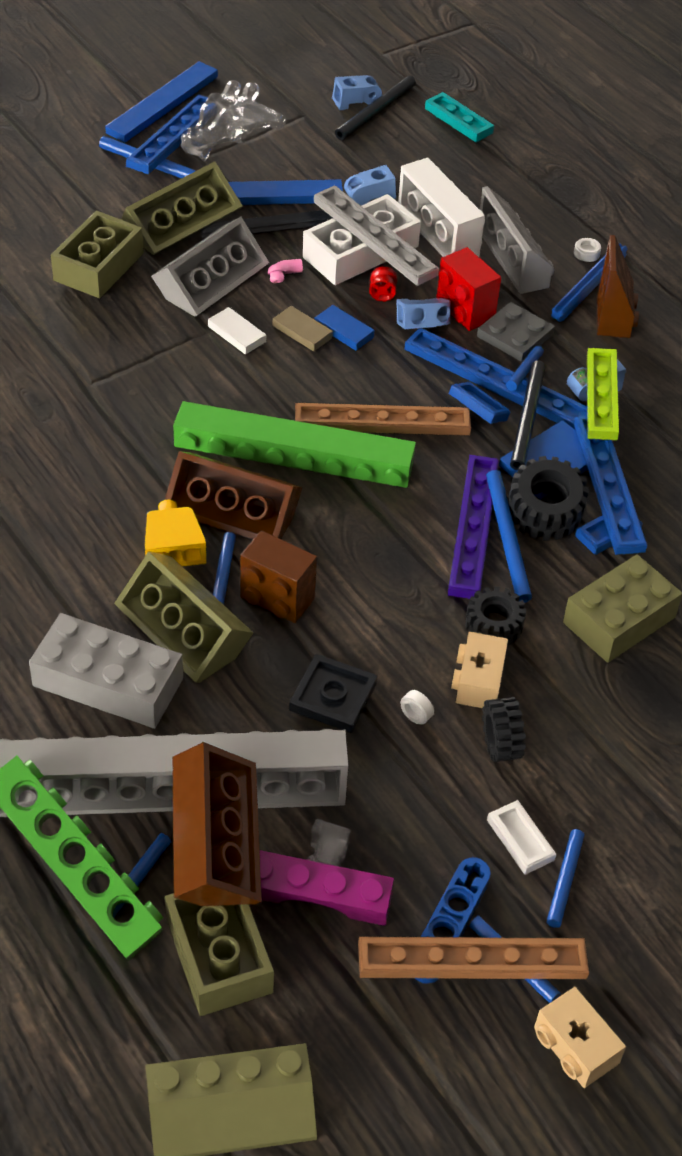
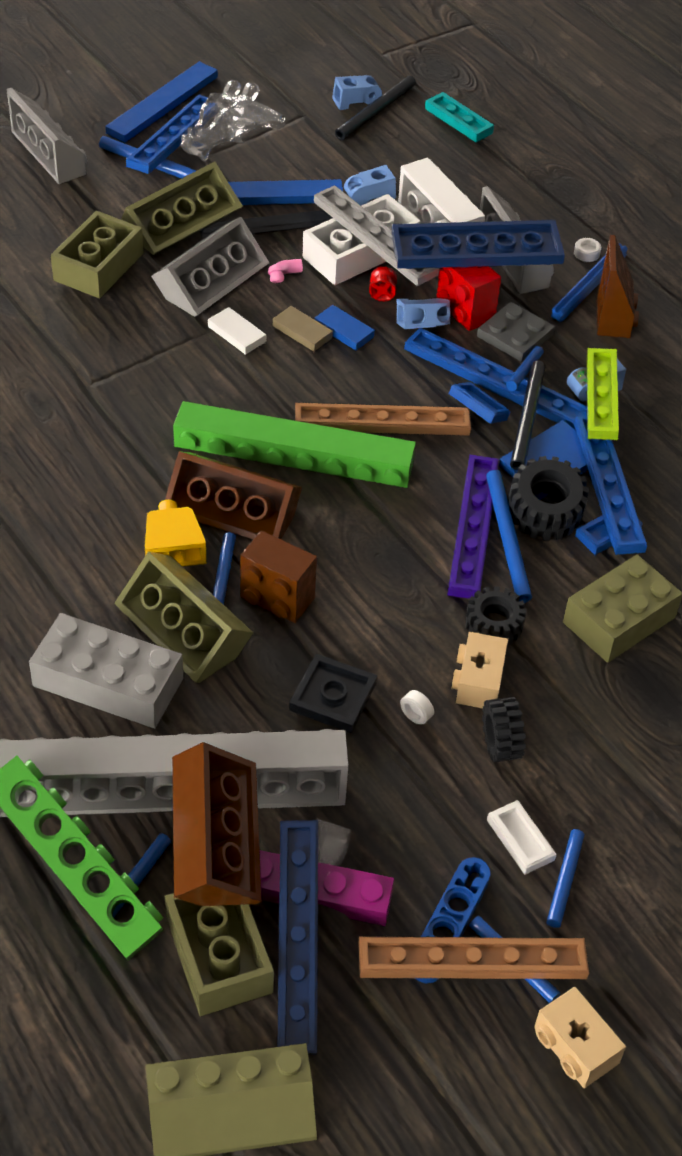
(45, 138): none -> light grey slope
(298, 935): none -> dark blue tile
(477, 244): none -> dark blue plate

